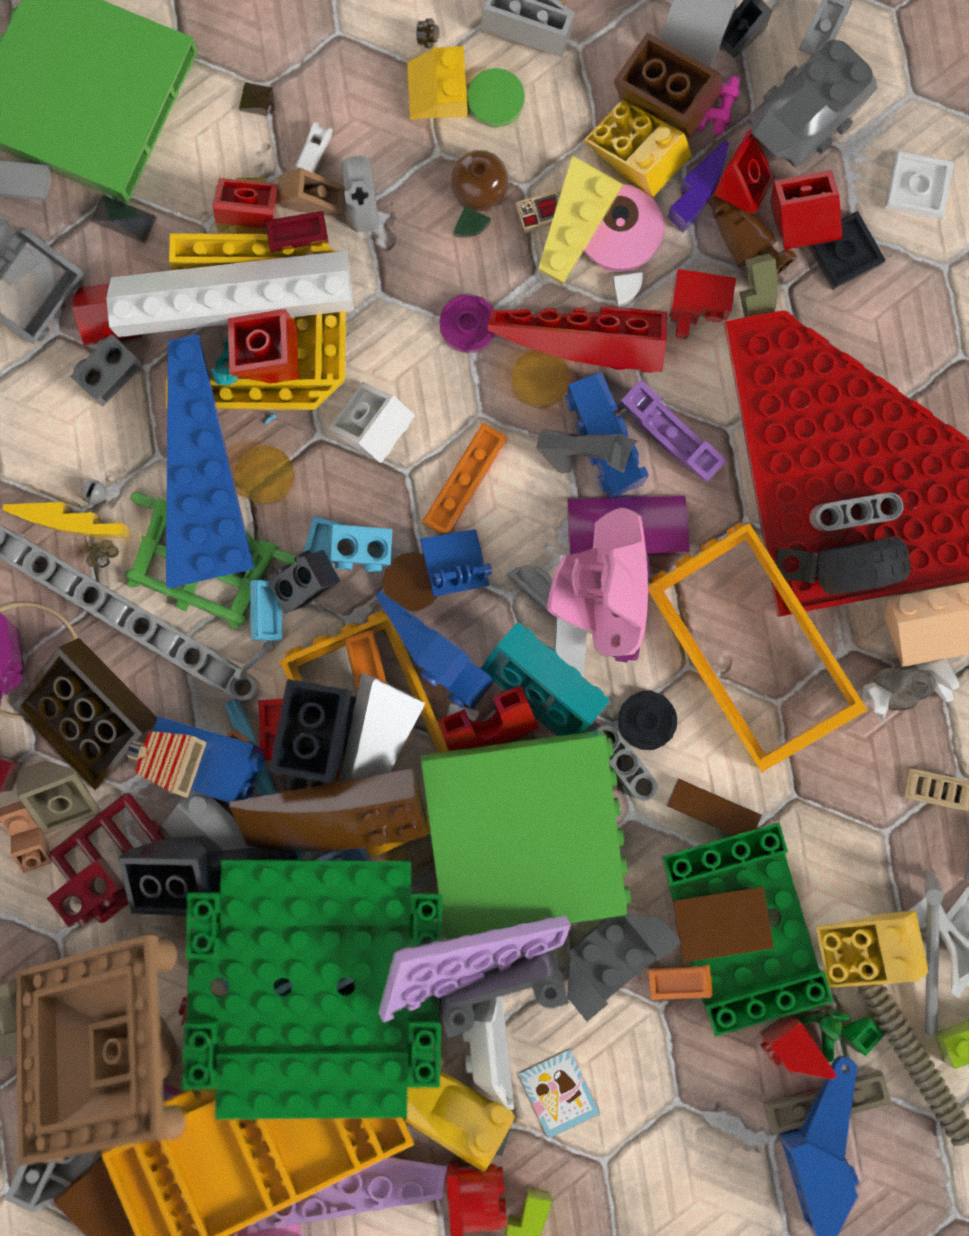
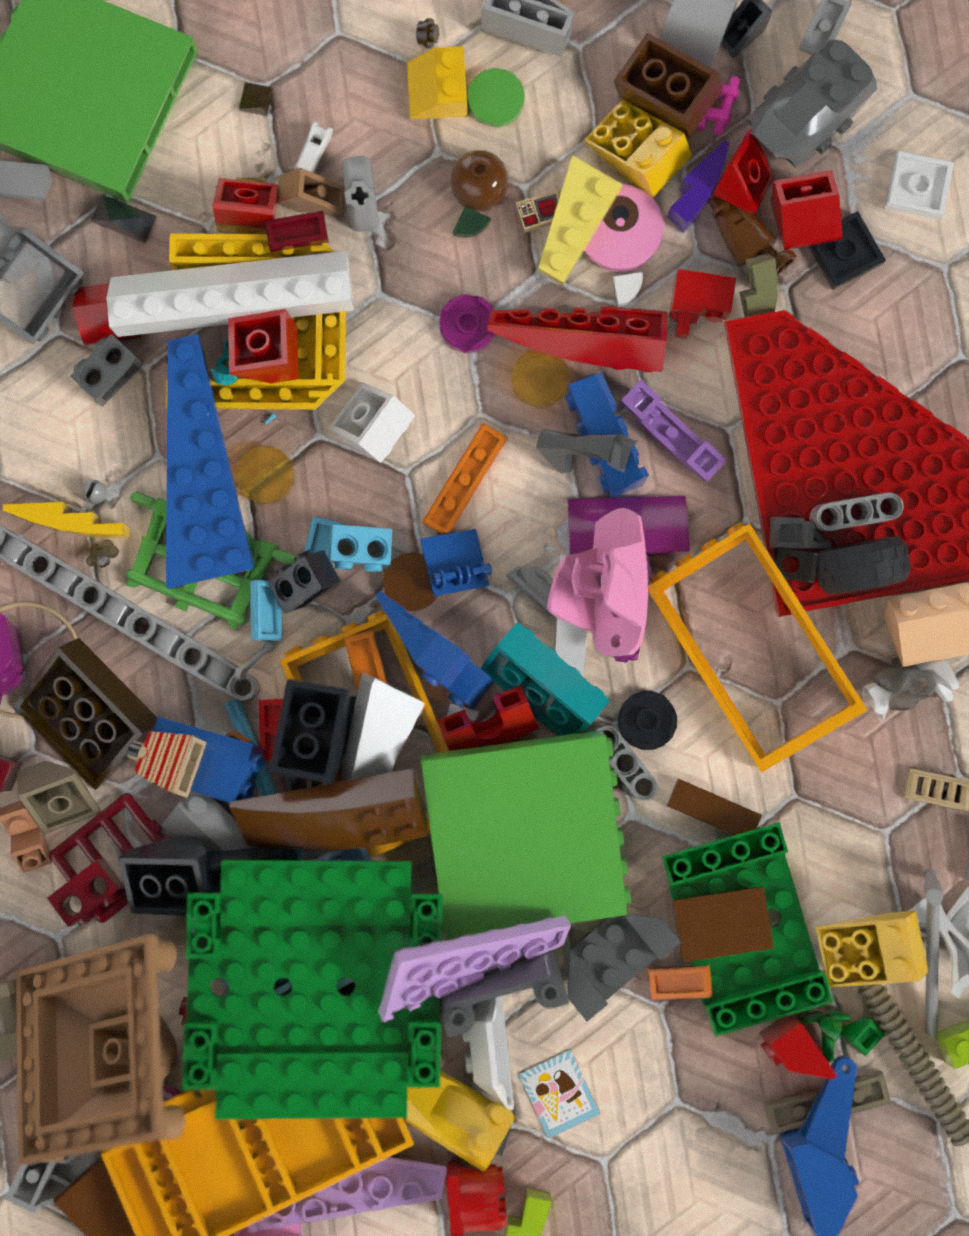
(795, 534): none -> dark grey slope

